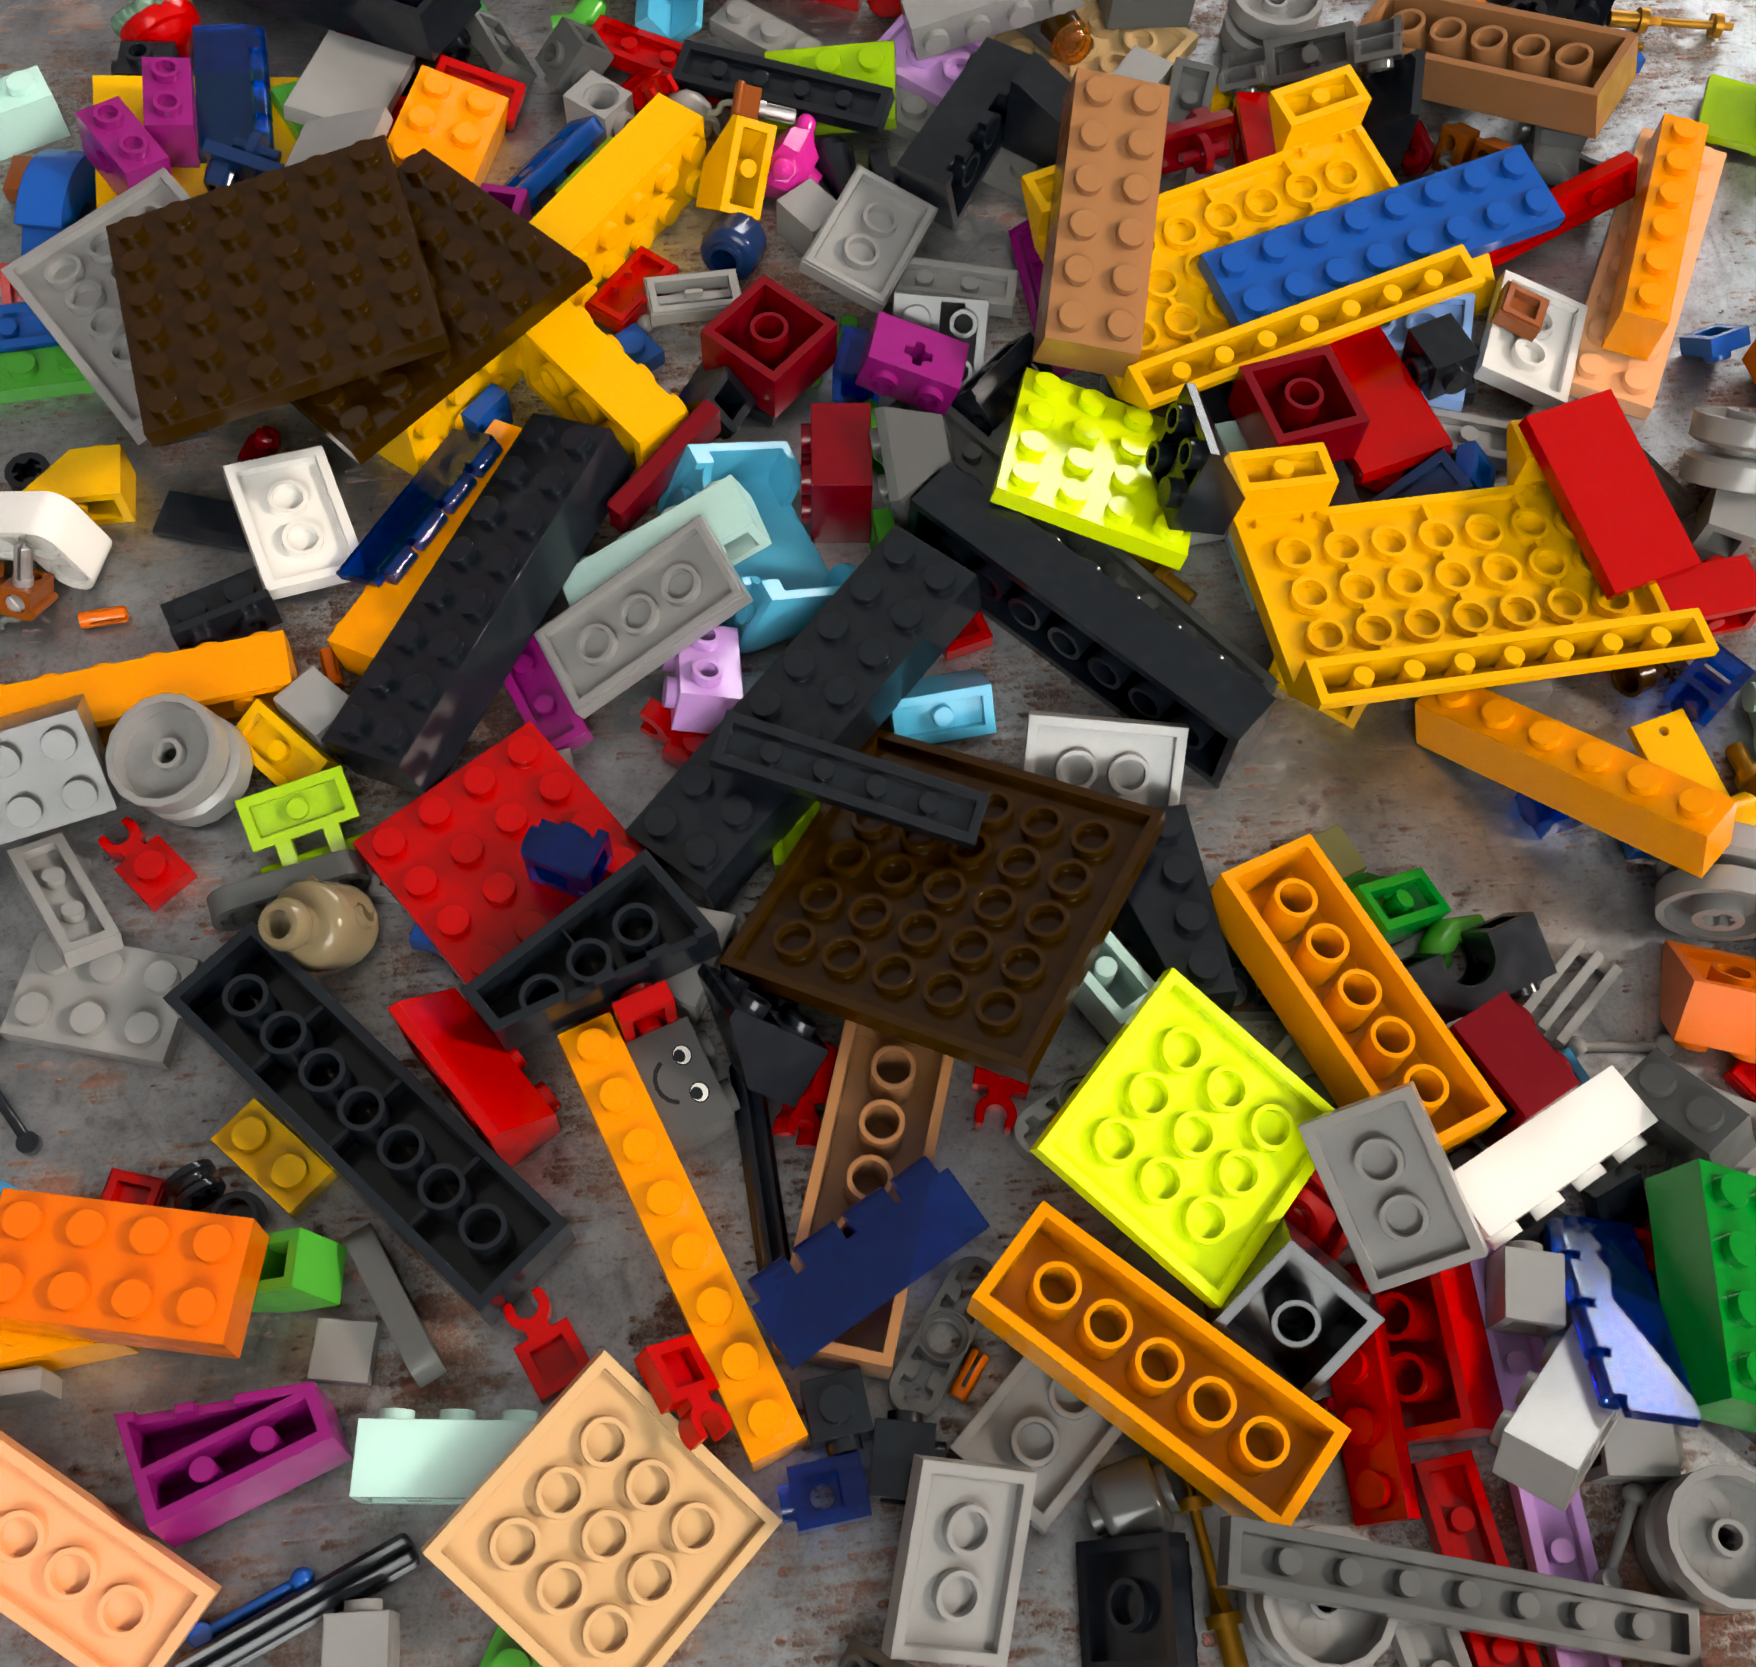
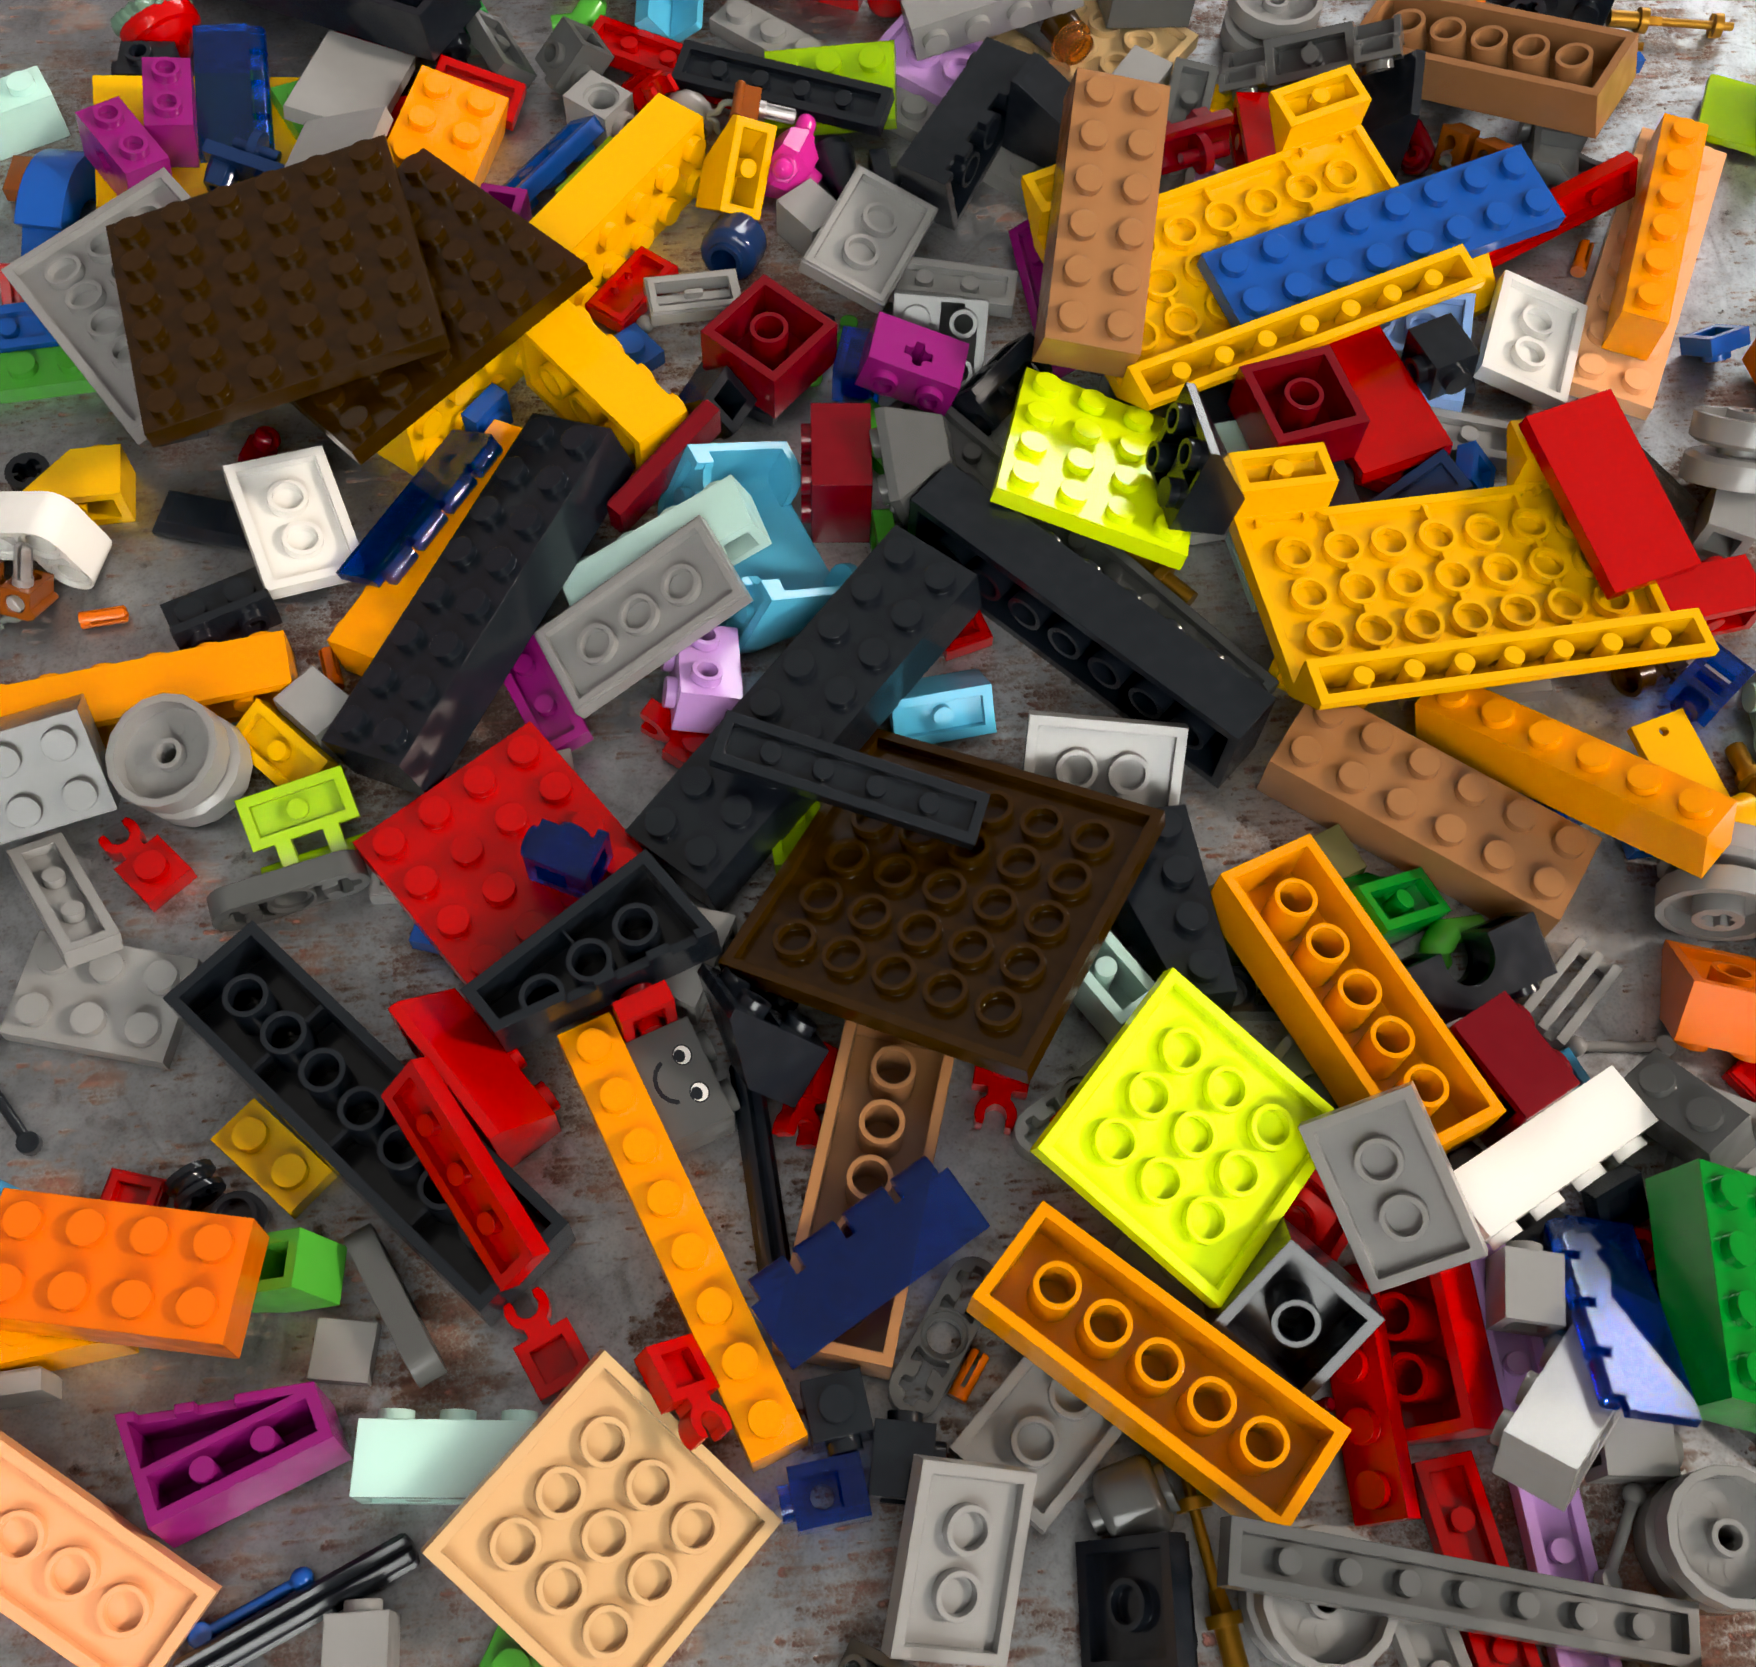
(320, 924): dark tan piece -> none
(465, 1173): none -> red plate
(1429, 813): none -> medium nougat brick
(1520, 311): dark orange tile -> none
(1581, 258): none -> orange piece

